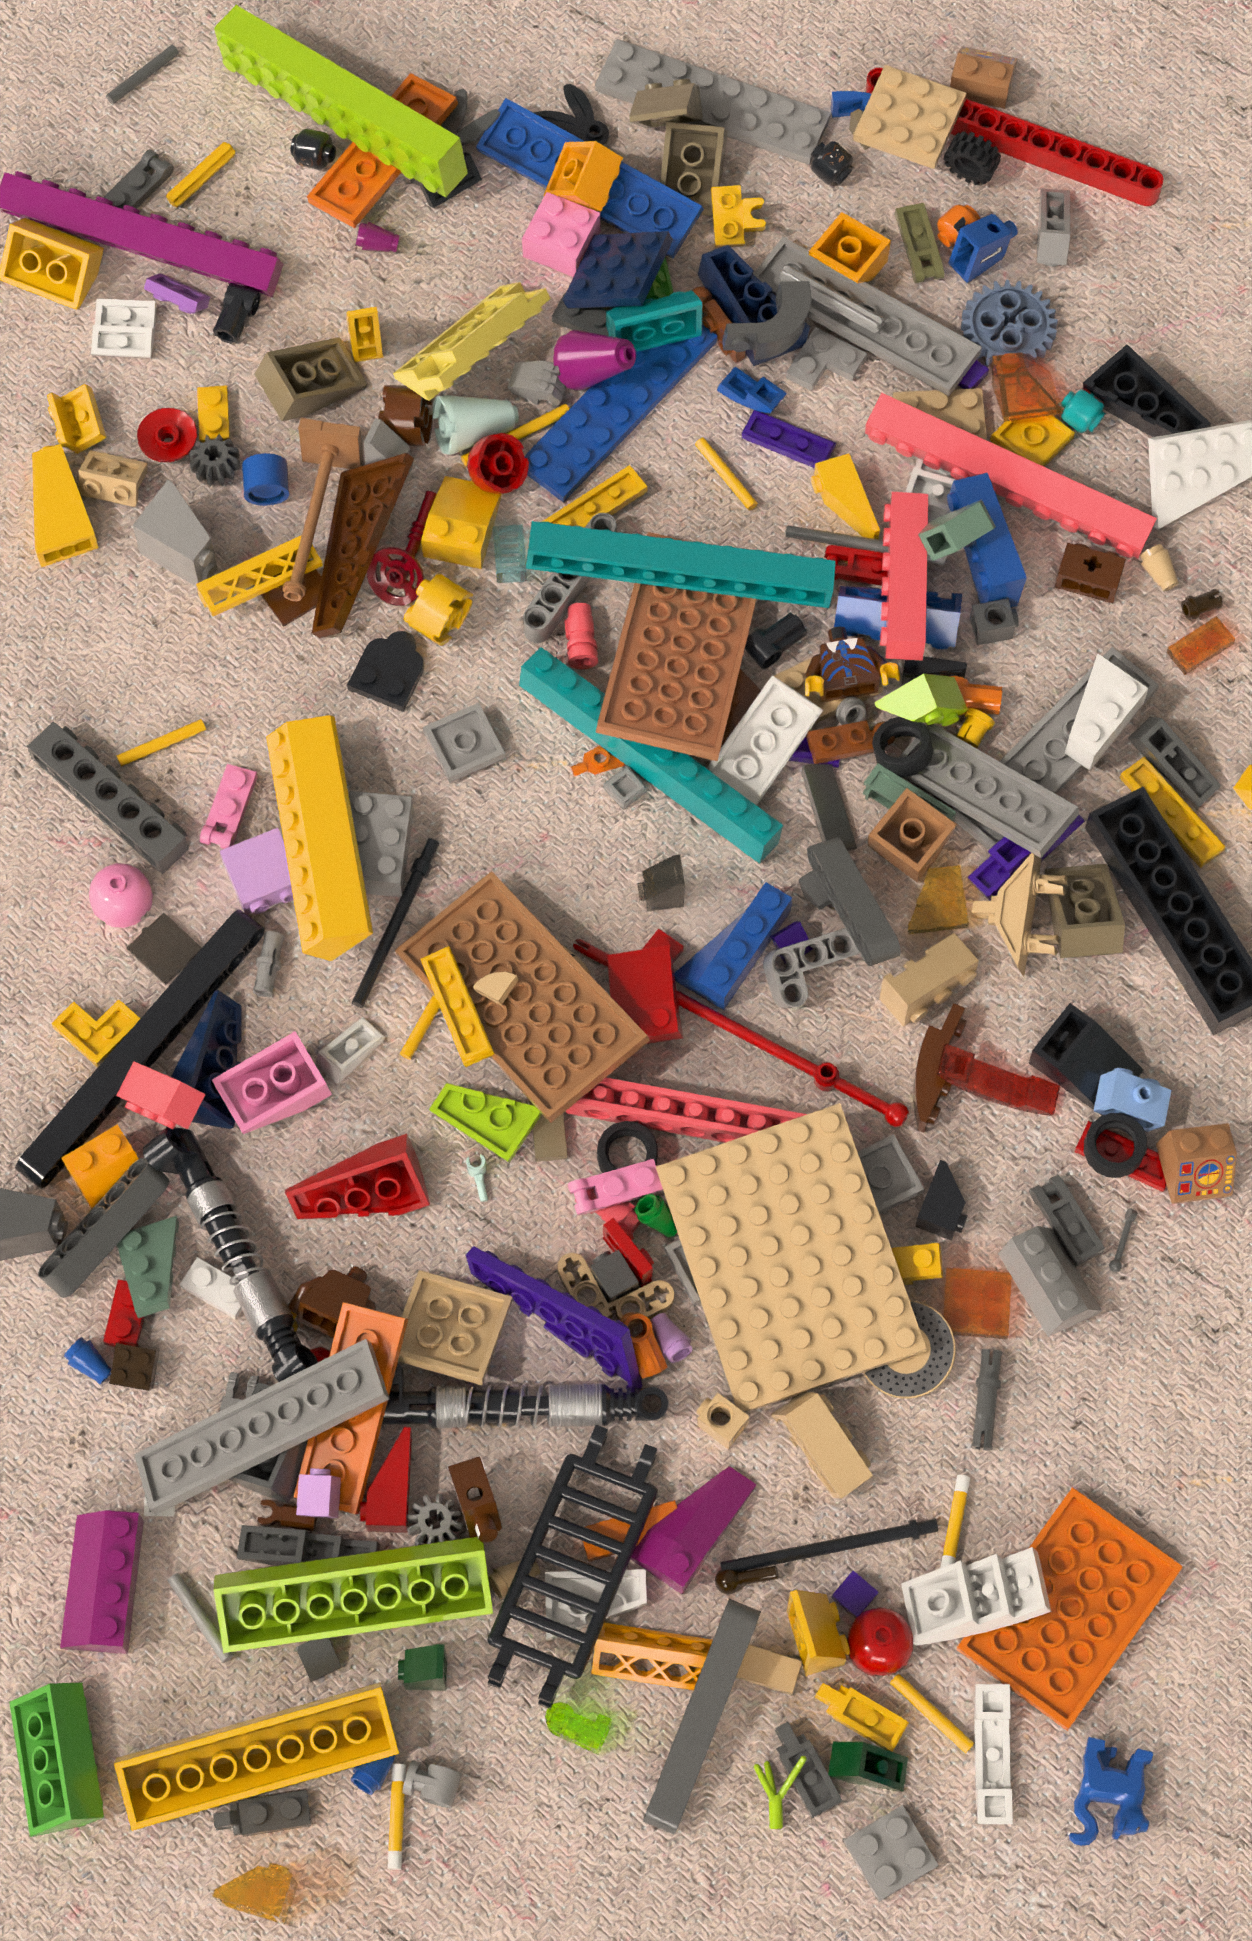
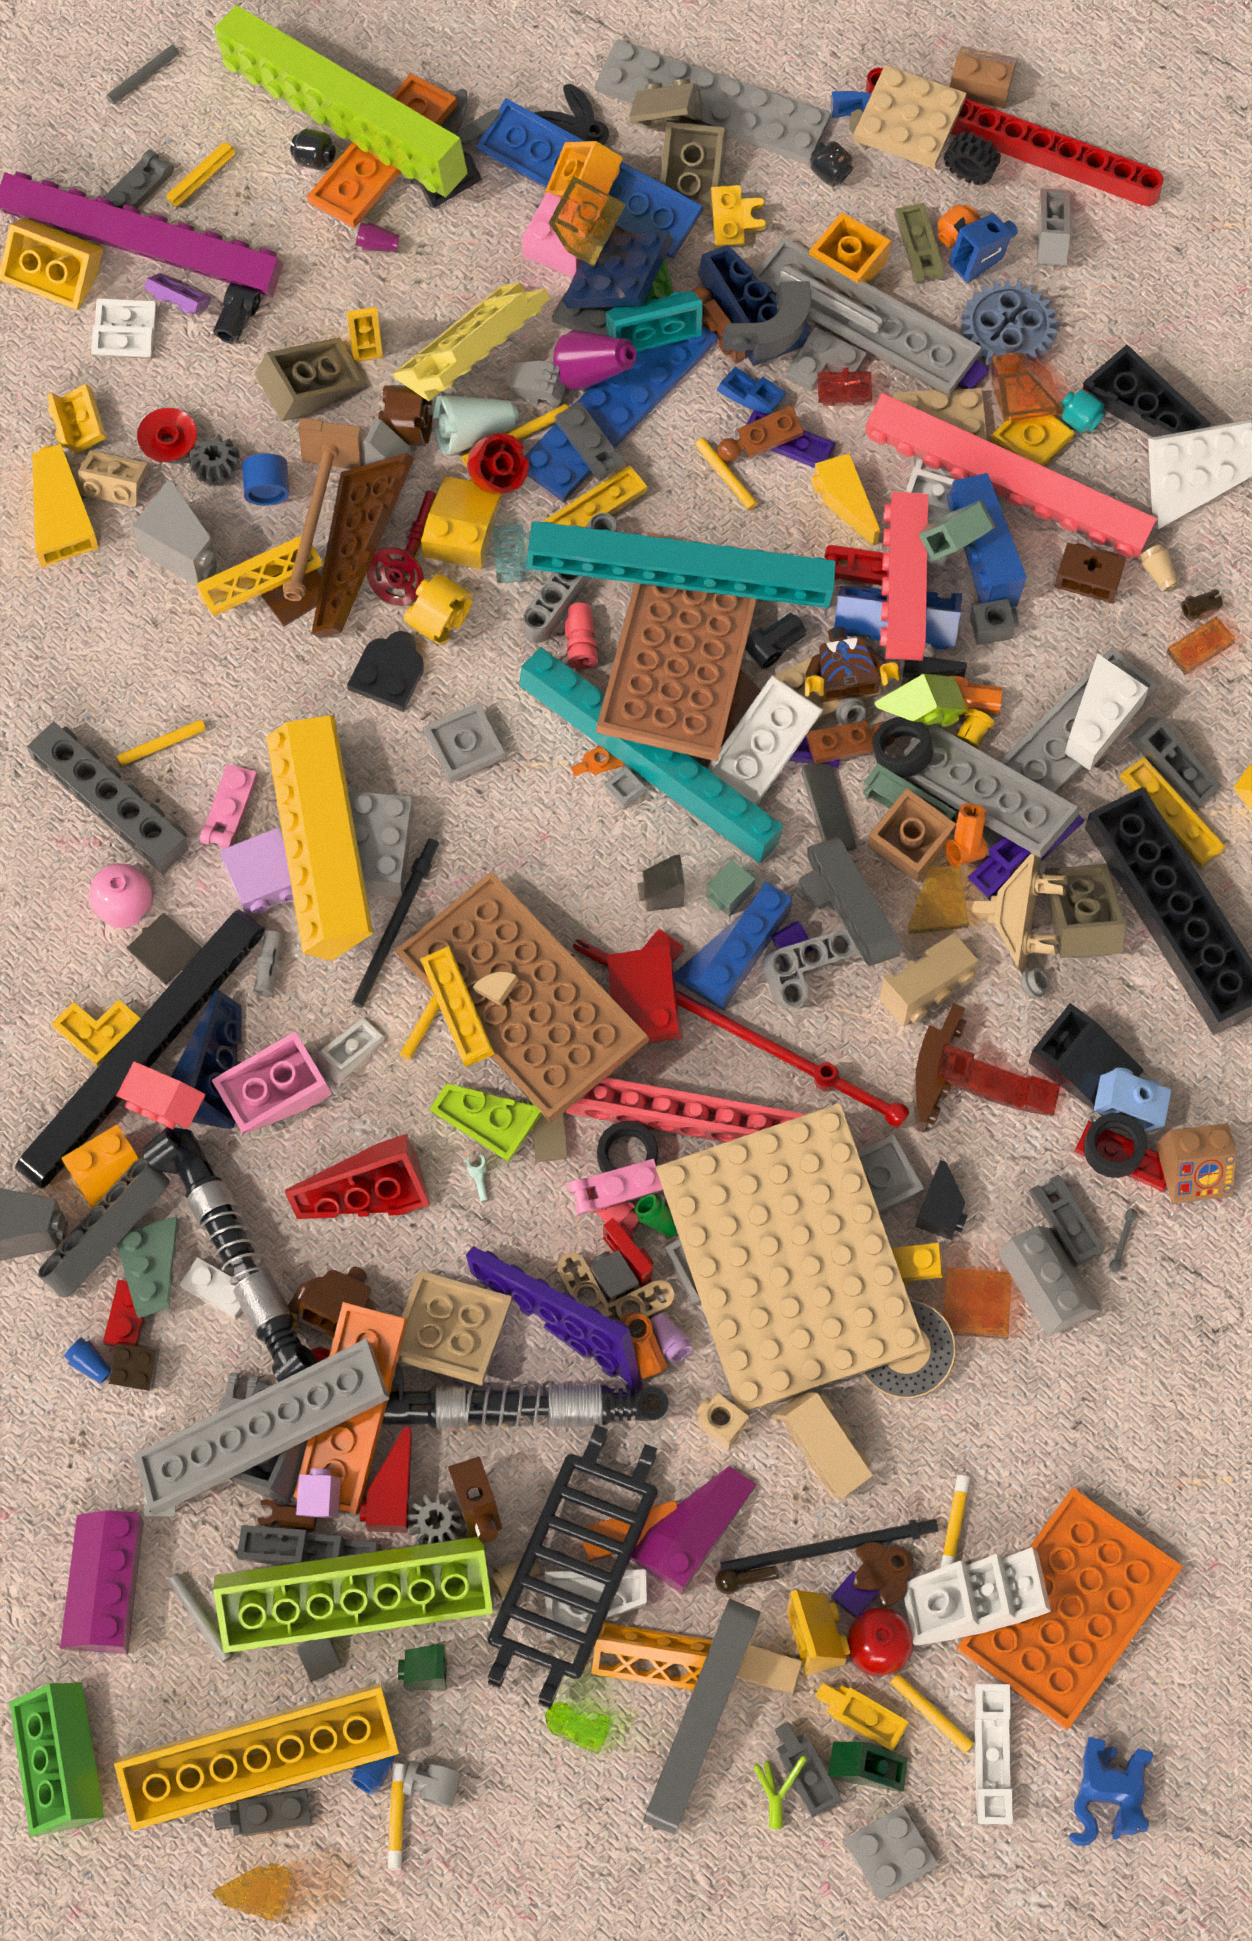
(213, 412): yellow plate -> none
(585, 219): none -> clear yellow slope
(589, 441): none -> dark grey plate
(729, 888): none -> sand green brick
(762, 435): none -> dark orange plate
(835, 539): dark grey bar -> none
(844, 387): none -> clear red hips
(879, 1572): none -> reddish brown plate
(968, 839): none -> orange piece
(988, 1386): dark grey pin -> none
(1035, 982): none -> light grey plate

